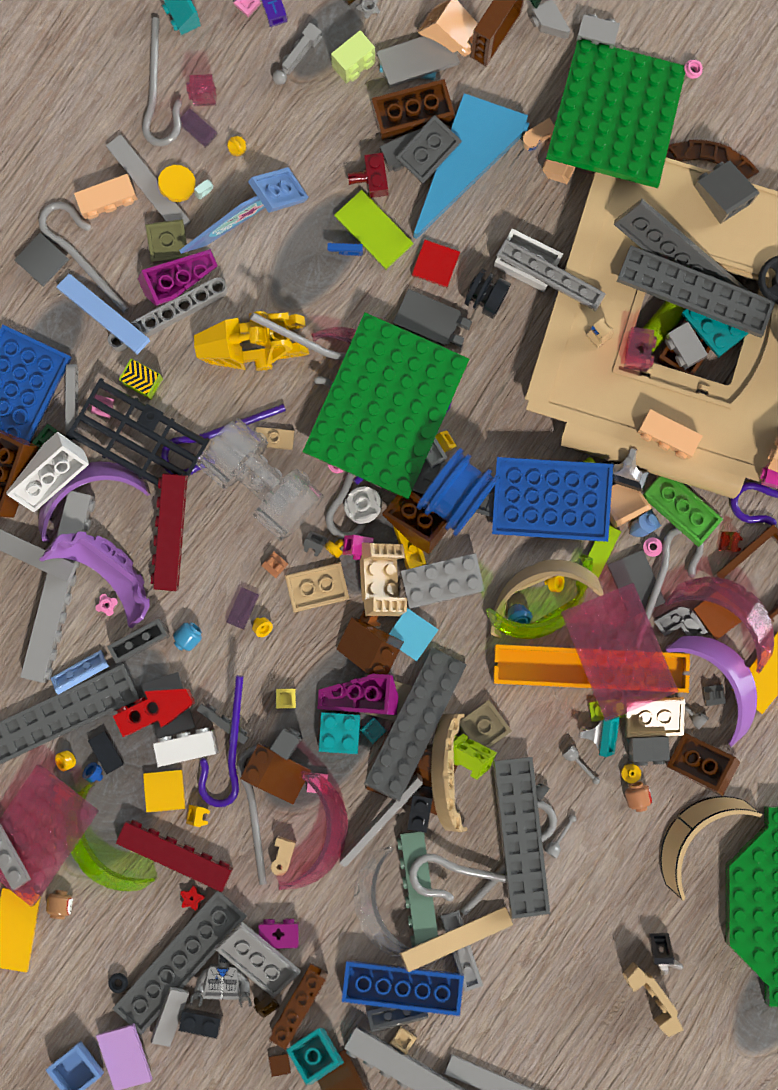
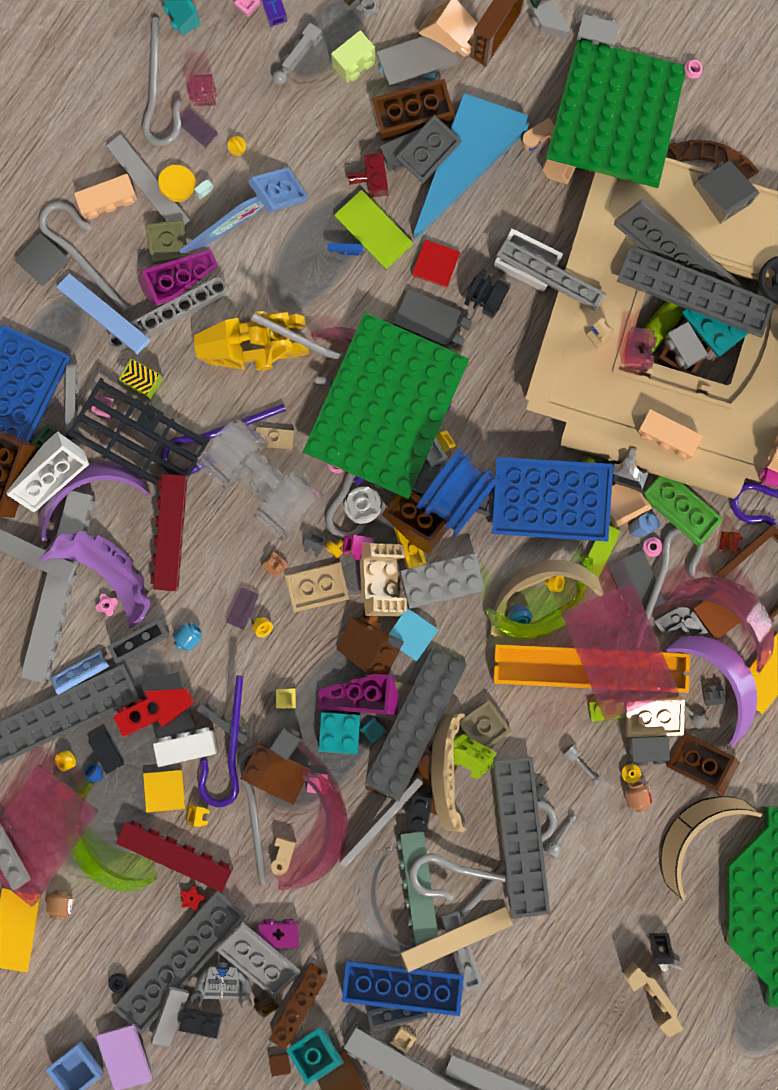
(603, 735): teal piece -> none

